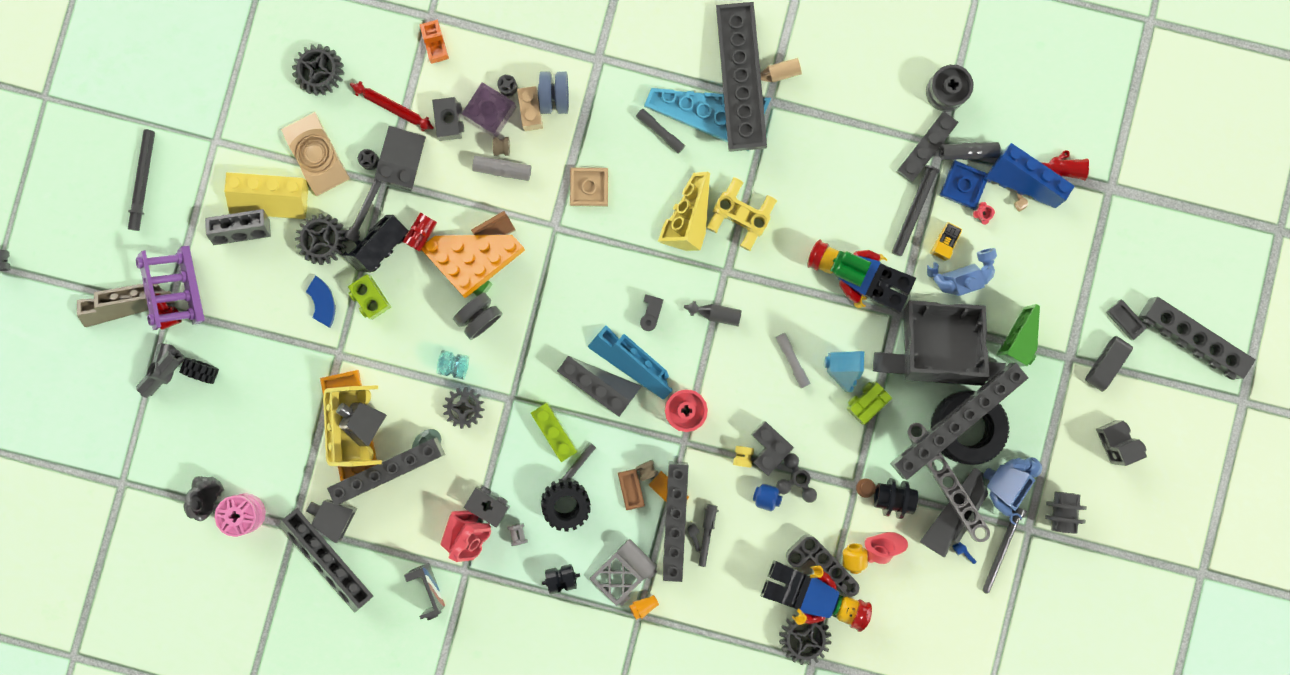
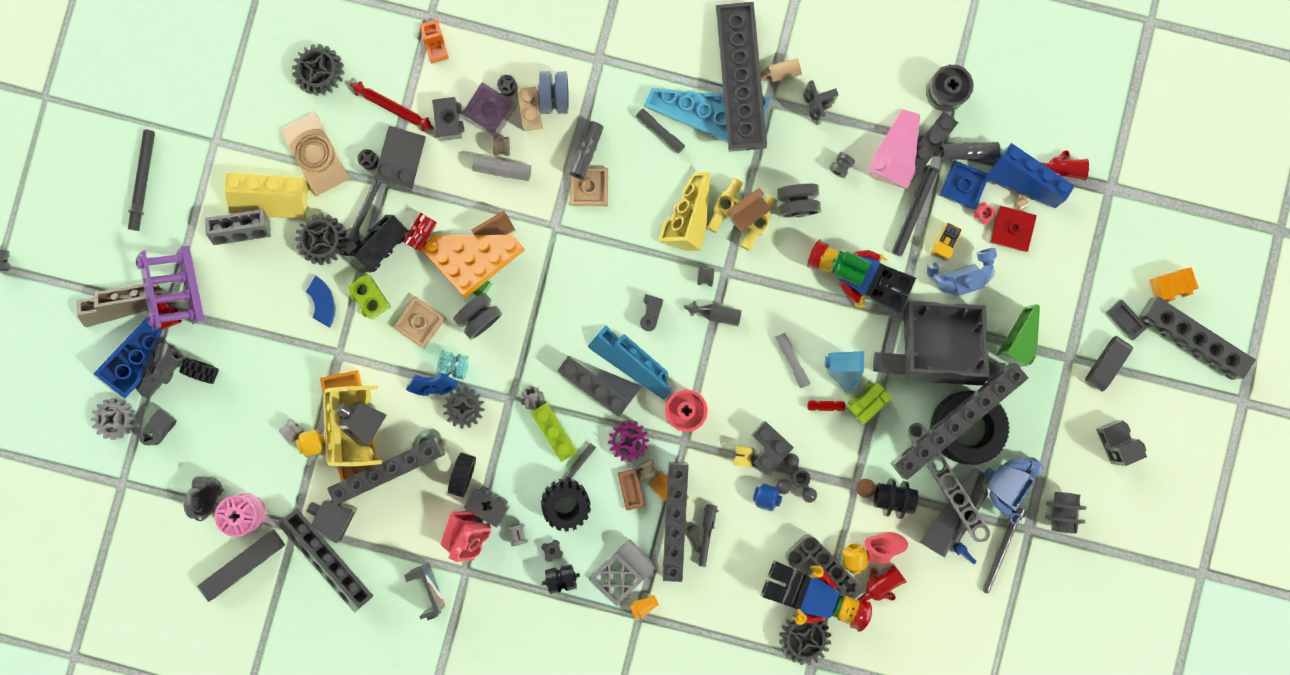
(122, 419): none -> light grey gear
(128, 362): none -> blue wedge
(158, 426): none -> dark grey piece
(241, 565): none -> dark grey beam
(291, 430): none -> light grey wheel
(310, 443): none -> yellow head
(419, 322): none -> tan tile
(424, 386): none -> blue tile
(461, 474): none -> black tyre
(532, 398): none -> light grey gear
(551, 555): none -> dark grey plate
(586, 150): none -> dark grey axle
(623, 429): none -> magenta gear
(705, 276): none -> dark grey wheel
(749, 210): none -> medium nougat panel
(799, 200): none -> dark grey wheel
(819, 102): none -> dark grey bracket
(825, 405): none -> red axle
(842, 164): none -> dark grey wheel
(877, 588): none -> red piece
(897, 153): none -> bright pink wedge
(1013, 229): none -> red plate
(1174, 284): none -> light orange brick

